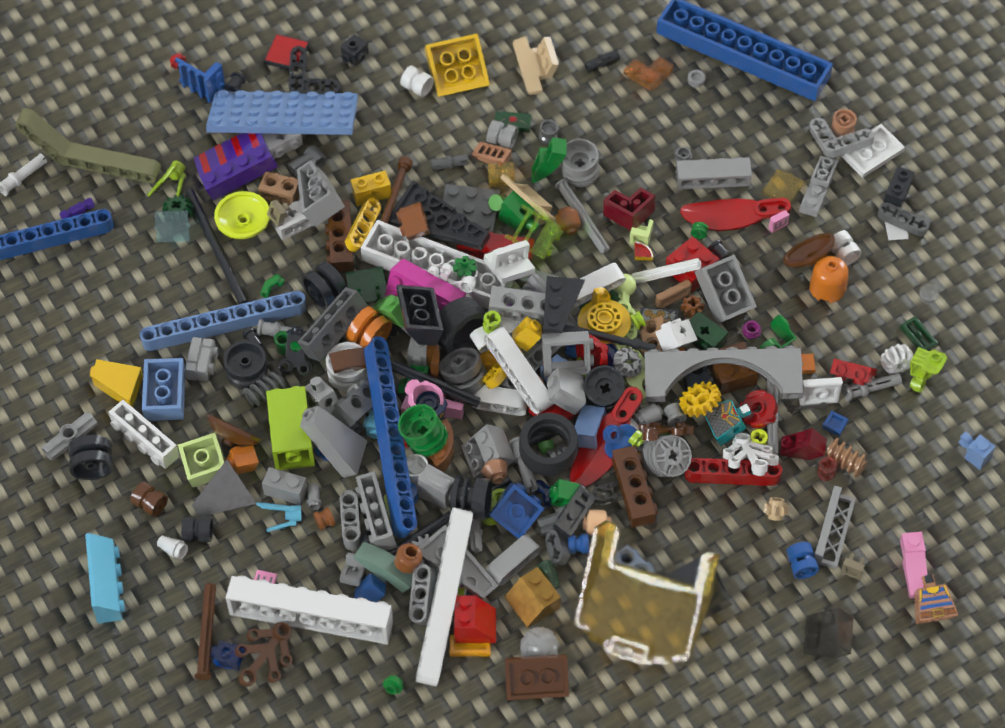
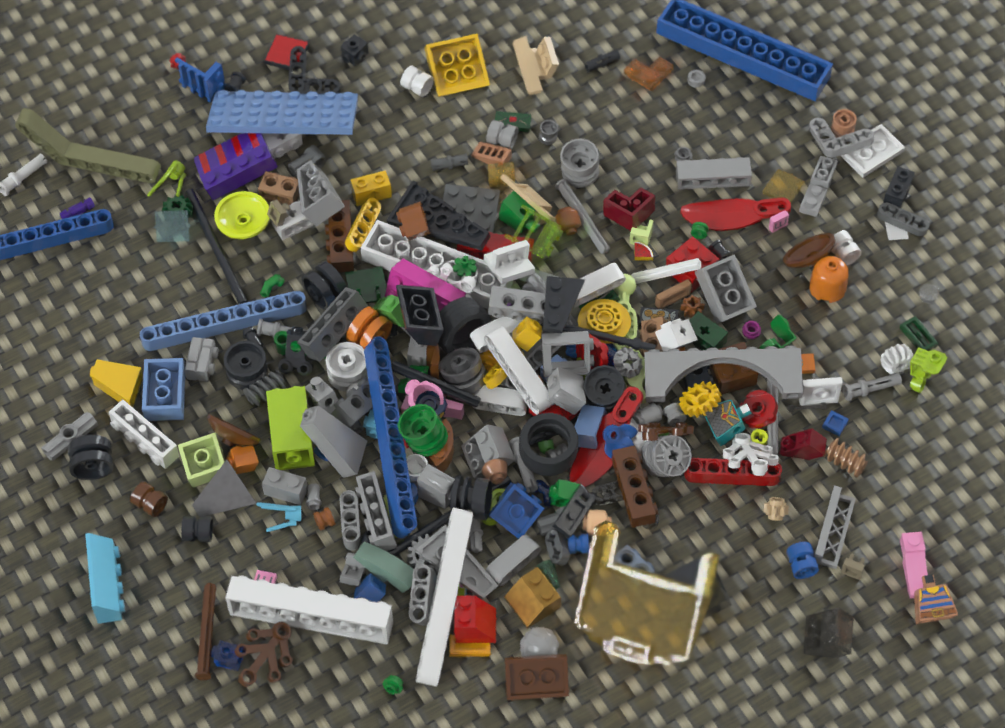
(173, 547): white cone -> none
(348, 359): reddish brown slope -> none
(404, 165): reddish brown piece -> none
(408, 558): dark orange head -> none
(488, 318): lime bush -> none
(495, 202): bright green piece -> none
(548, 159): green slope -> none
(600, 295): yellow tile -> none
(636, 439): lime plate -> none
(637, 320): lime bush -> none
(826, 462): clear red bush -> none
(853, 371): red plate -> none
(978, 450): medium blue brick -> none

